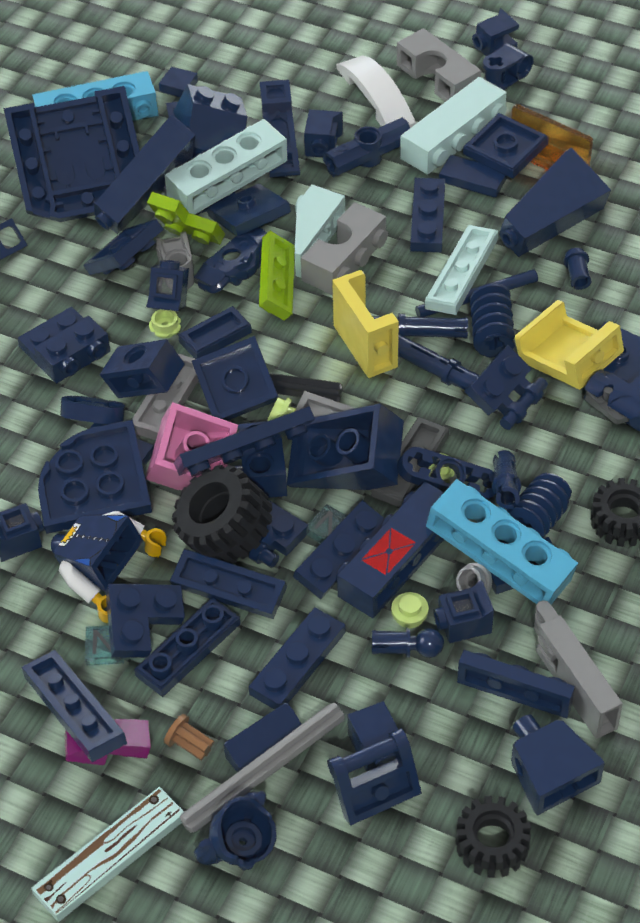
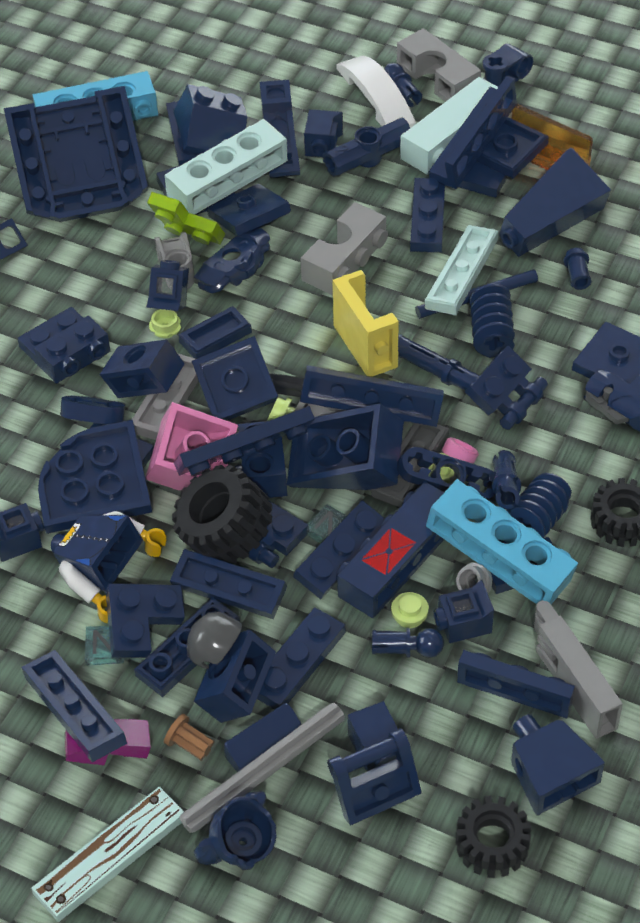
(121, 250): dark blue plate -> none
(145, 174): dark blue slope -> none
(176, 81): dark blue tile -> none
(212, 638): none -> dark grey hair
(236, 681): none -> dark blue brick
(277, 276): lime plate -> none
(315, 219): light aqua slope -> none
(353, 391): none -> dark blue fence
(404, 83): none -> dark blue pin
(432, 326): dark blue pin -> none
(460, 450): none -> bright pink tile
(475, 134): none -> dark blue fence
(494, 32): dark blue window -> none
(568, 347): light yellow panel -> none

